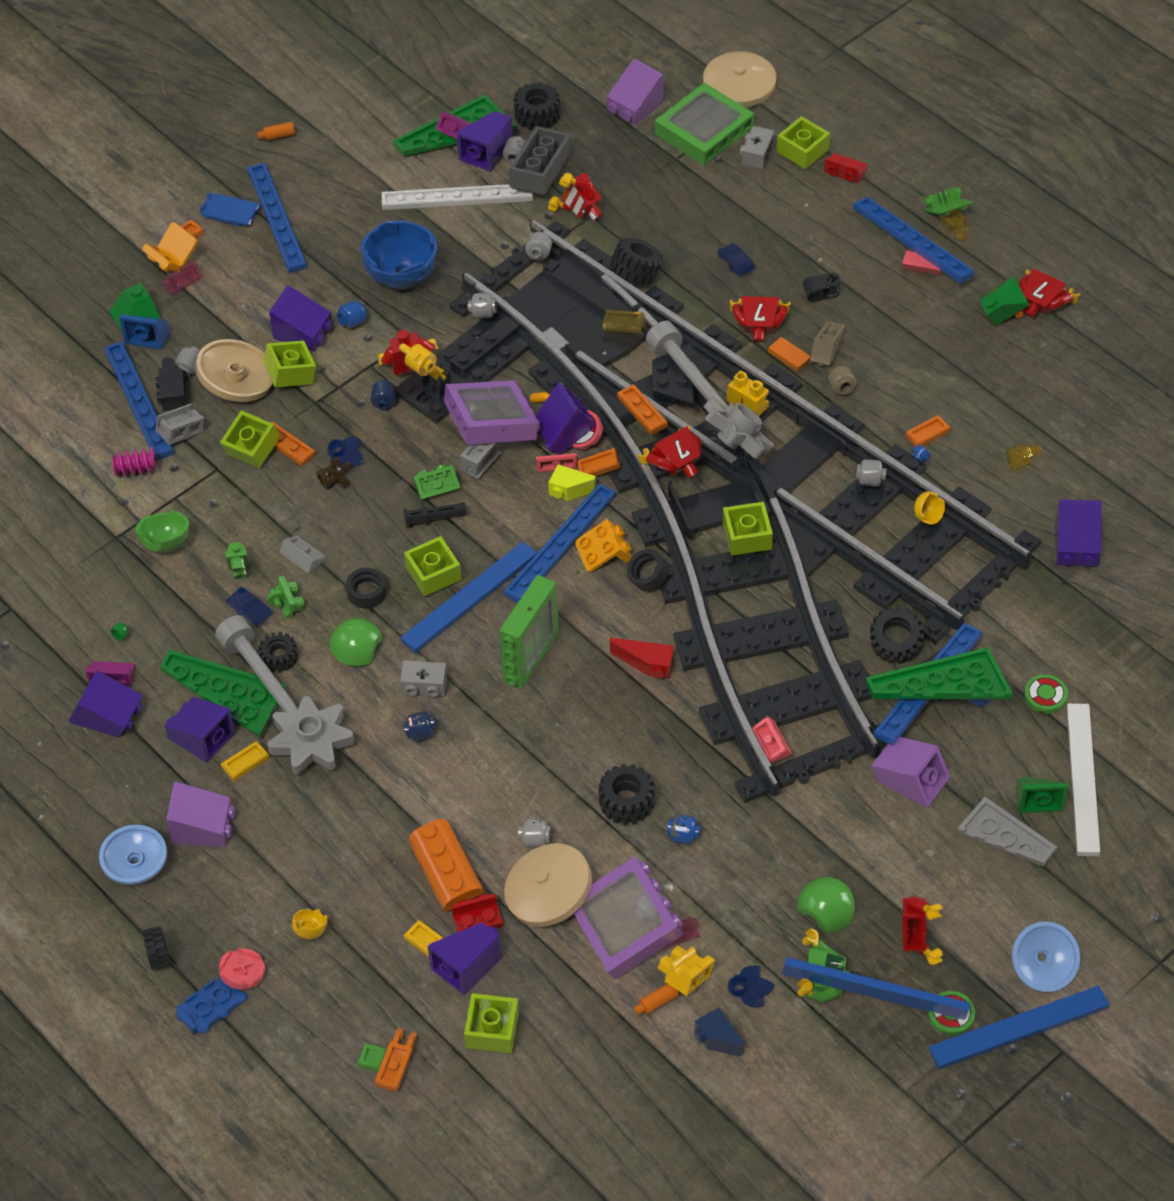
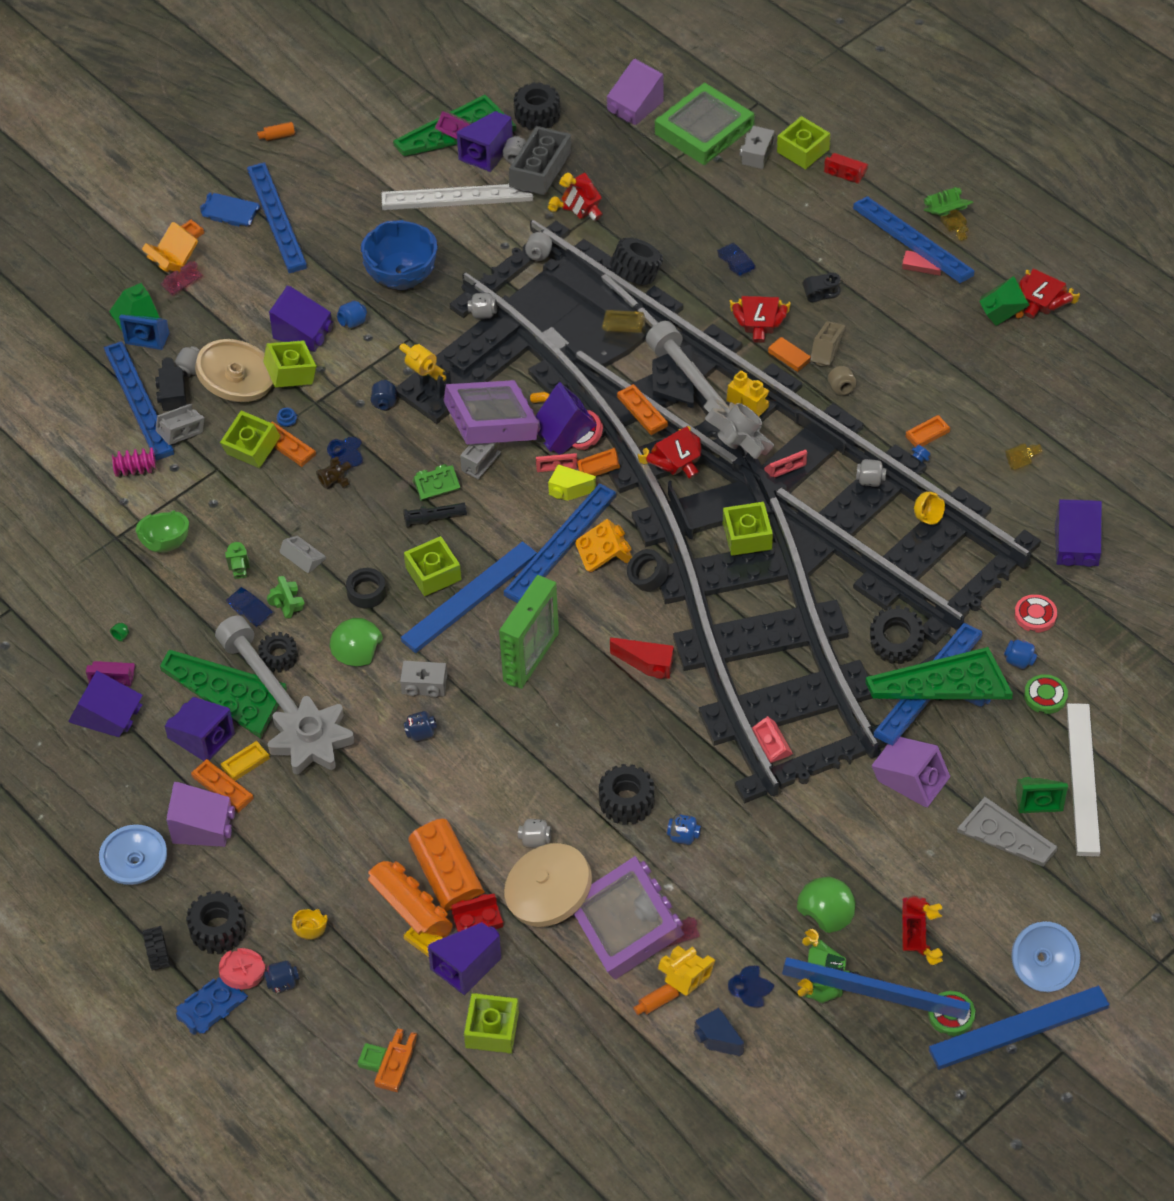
(213, 907): none -> black tyre
(220, 783): none -> orange tile
(281, 976): none -> dark blue head
(286, 417): none -> blue plate
(396, 357): red torso -> none
(409, 900): none -> orange container
(741, 77): tan dish -> none
(787, 464): none -> coral slope
(1020, 653): none -> blue head
(1035, 613): none -> tile

